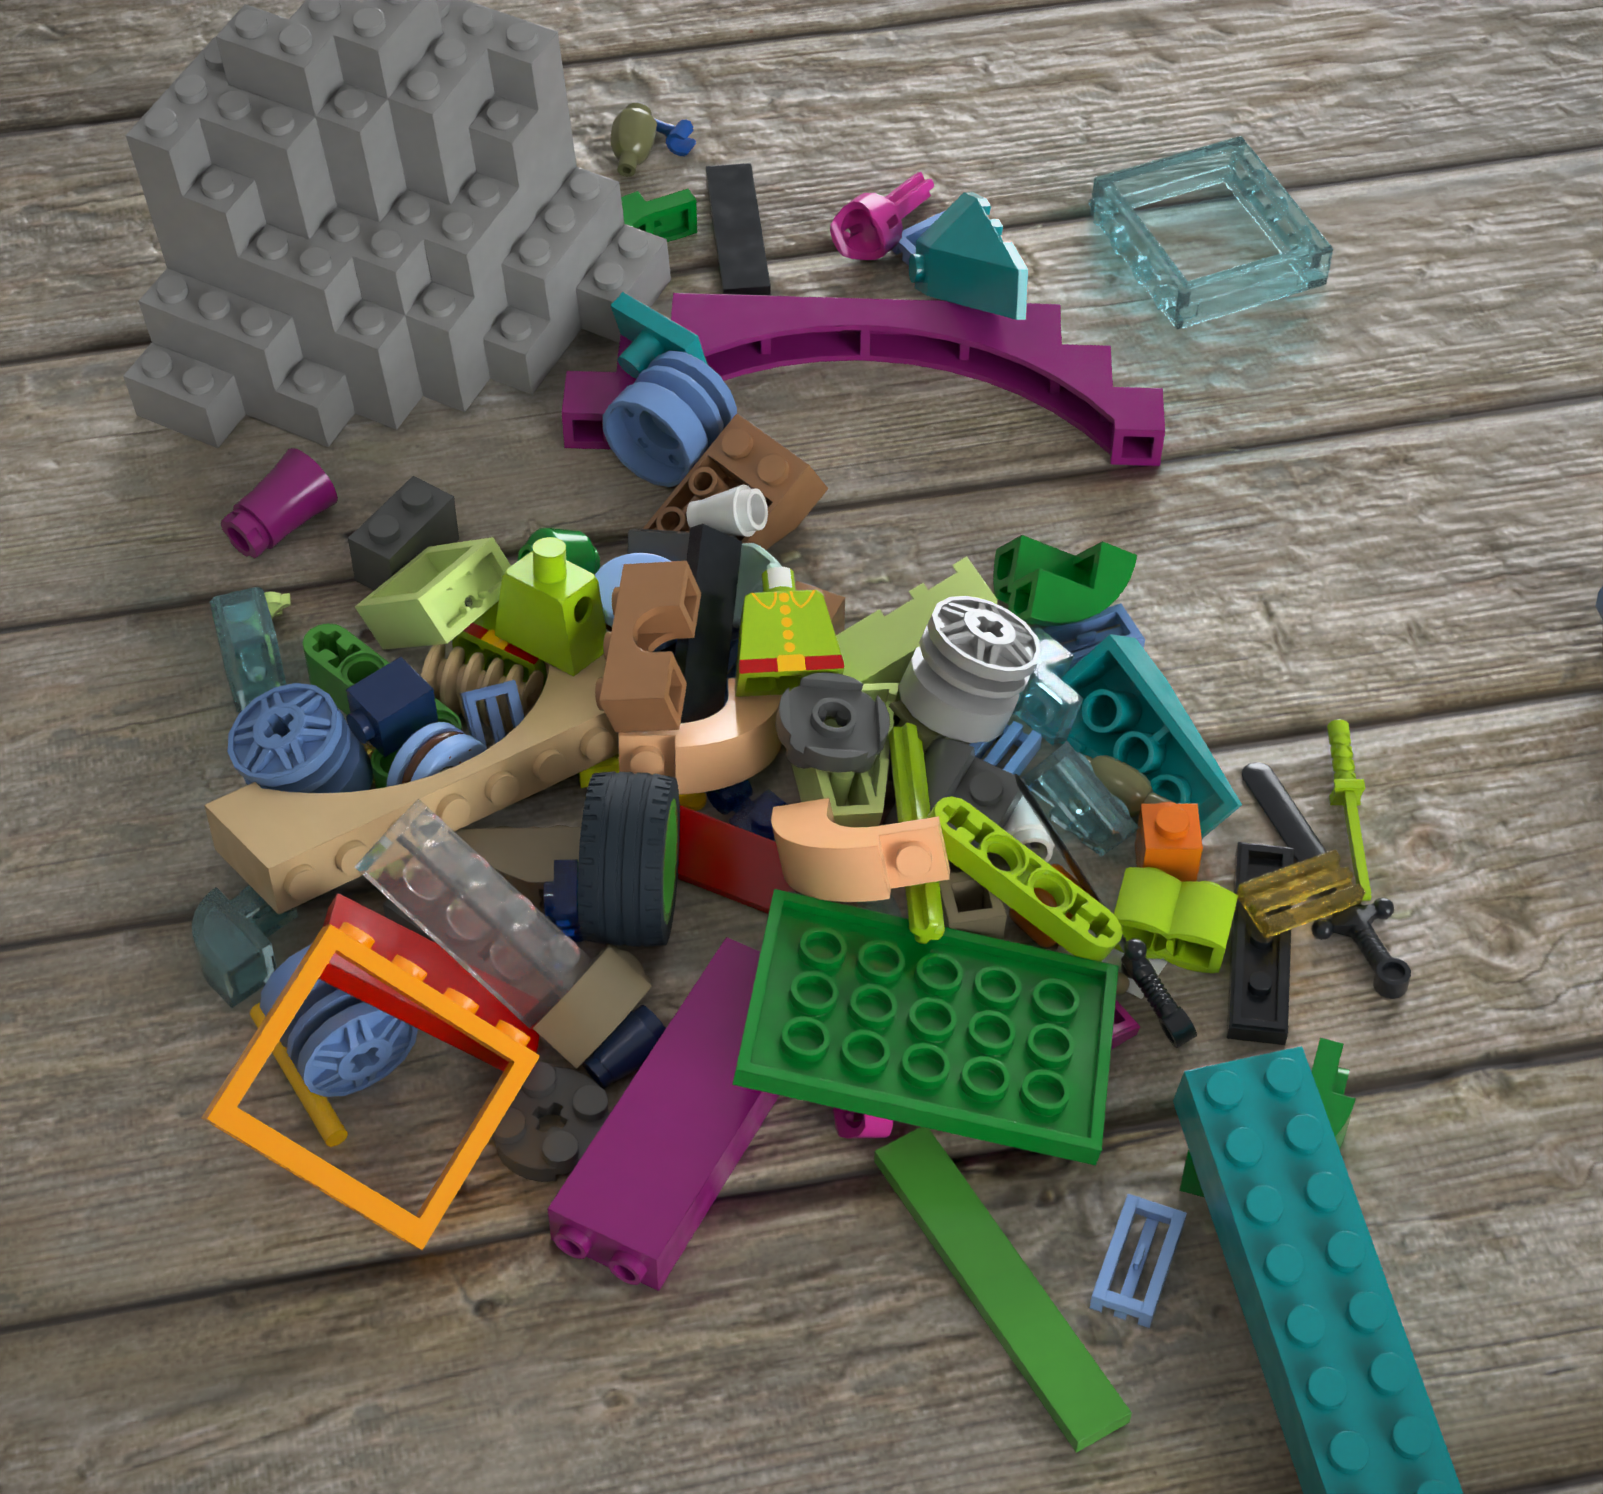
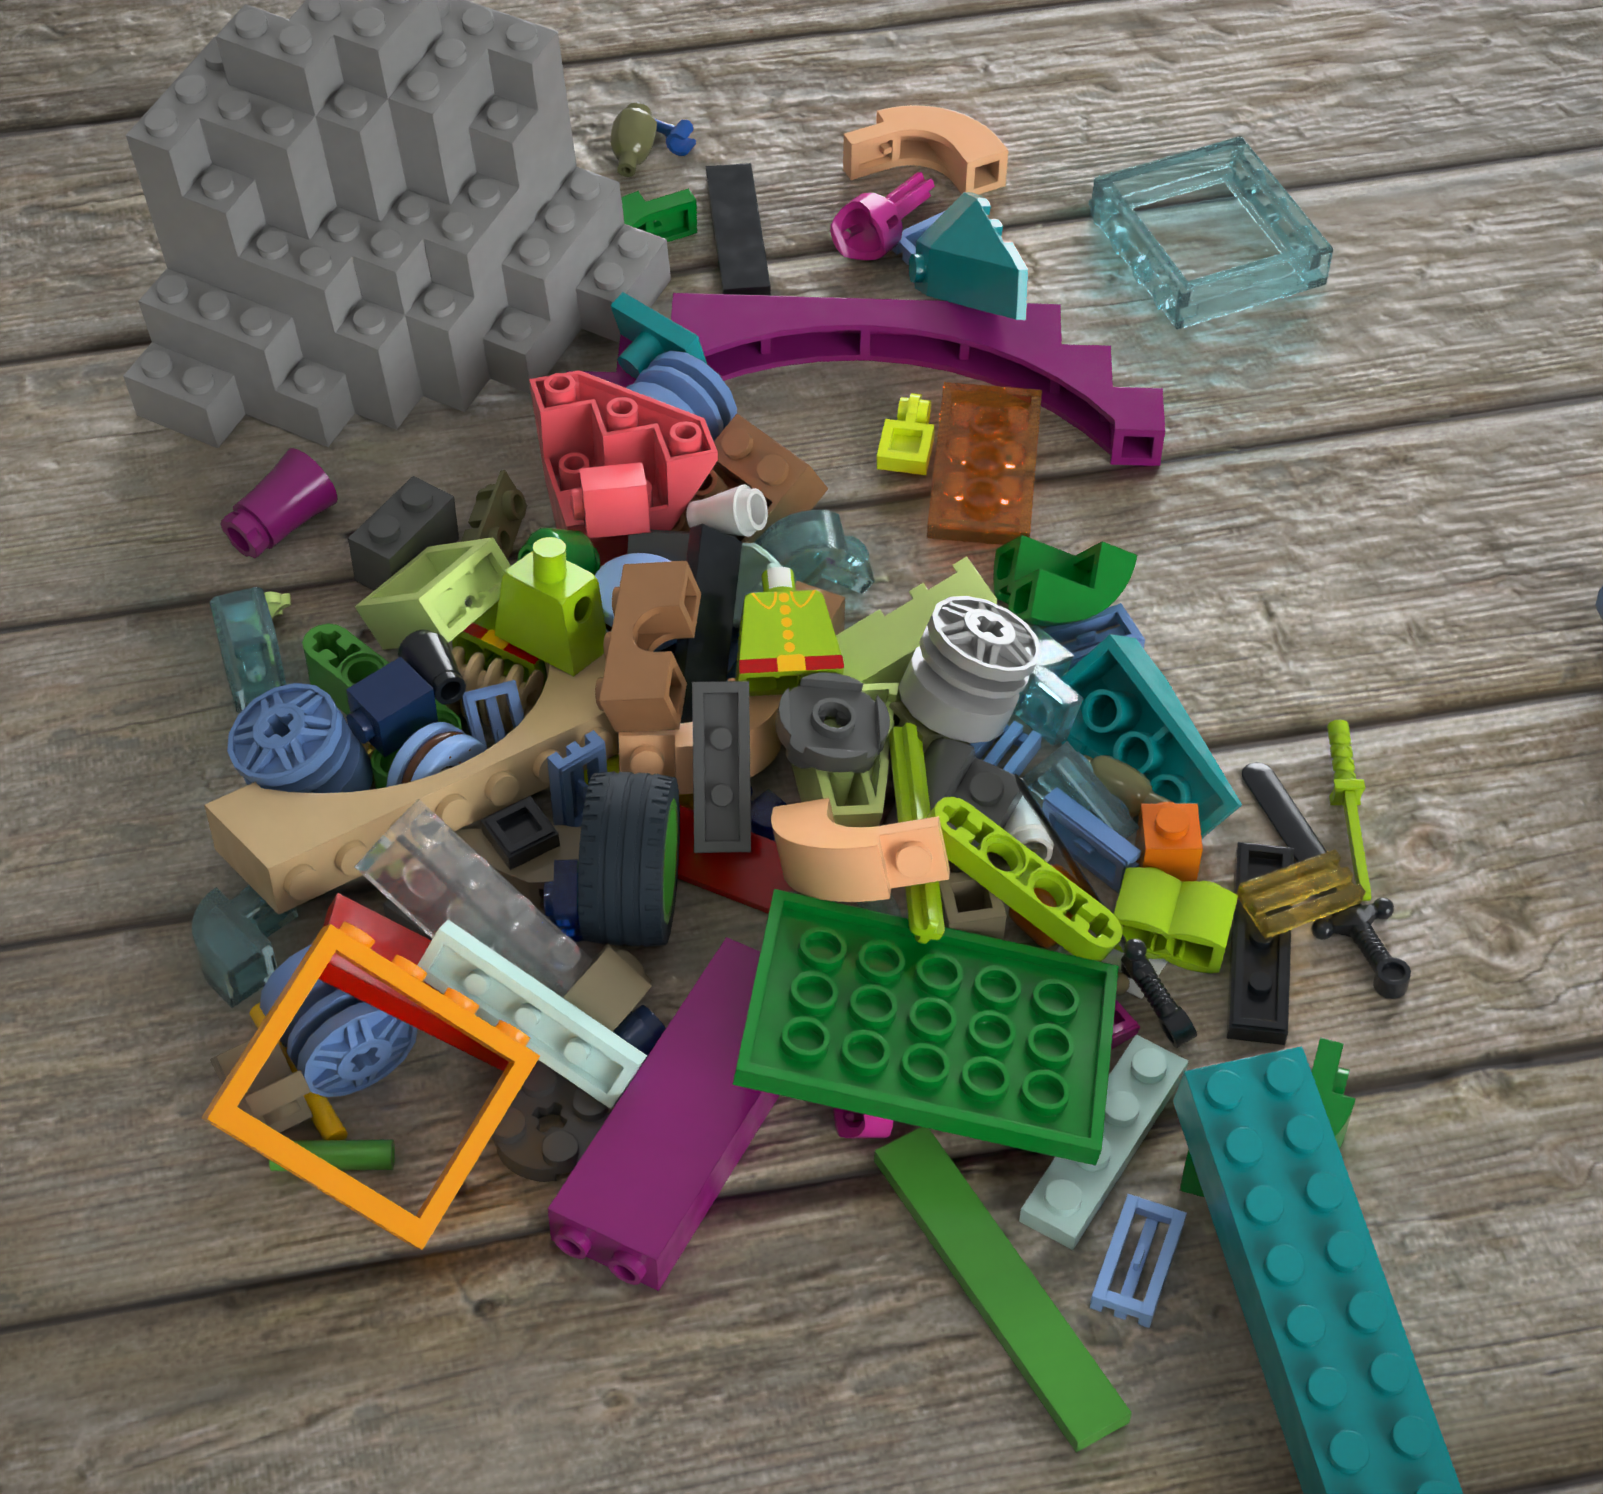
(276, 1092): none -> dark tan brick
(350, 1153): none -> bright green piece
(433, 660): none -> black cone
(497, 513): none -> olive hinge
(520, 832): none -> black tile
(558, 1030): none -> light aqua plate
(567, 778): none -> medium blue tile
(598, 424): none -> coral brick
(612, 500): none -> coral brick
(721, 767): none -> dark grey hinge
(816, 549): none -> clear light blue brick
(909, 439): none -> neon yellow plate
(931, 139): none -> light nougat arch
(984, 464): none -> clear orange plate
(1075, 1191): none -> light aqua plate
(1090, 839): none -> medium blue tile

